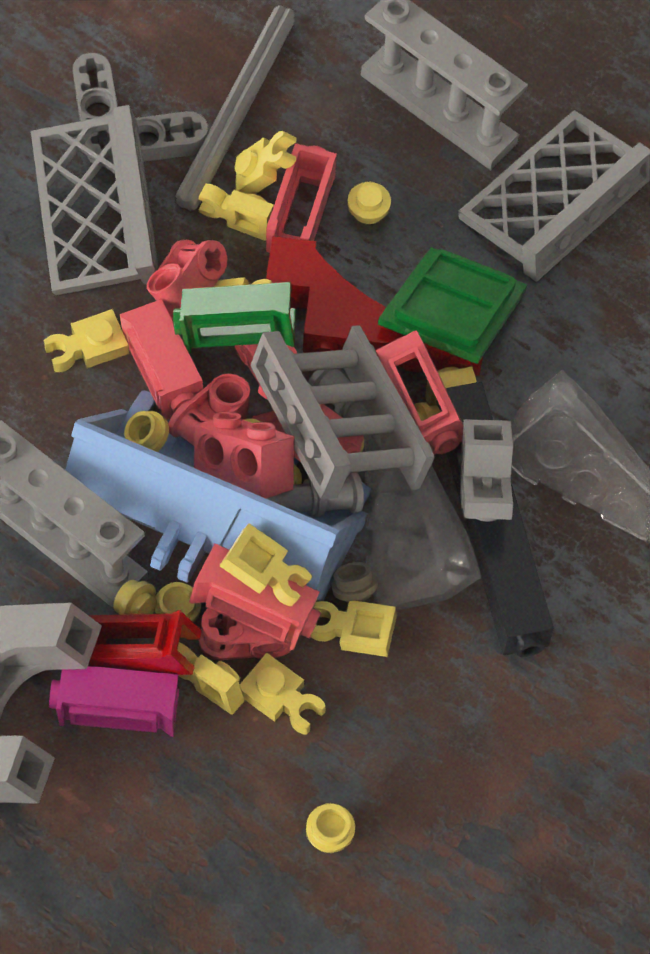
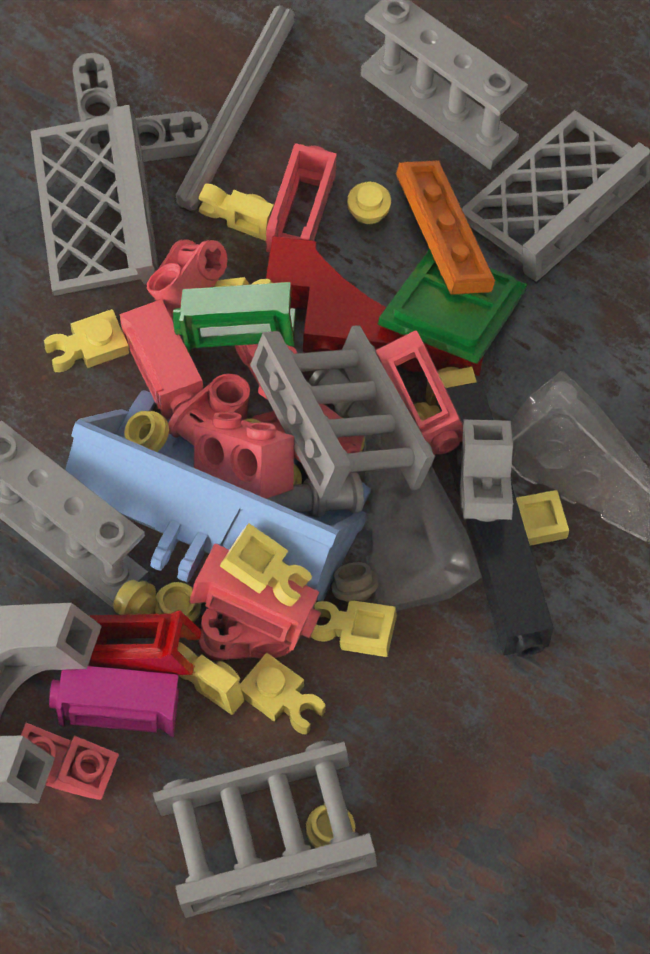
(78, 764): none -> coral slope
(251, 875): none -> light grey fence
(259, 163): light yellow plate -> none
(445, 227): none -> orange tile
(543, 517): none -> light yellow plate

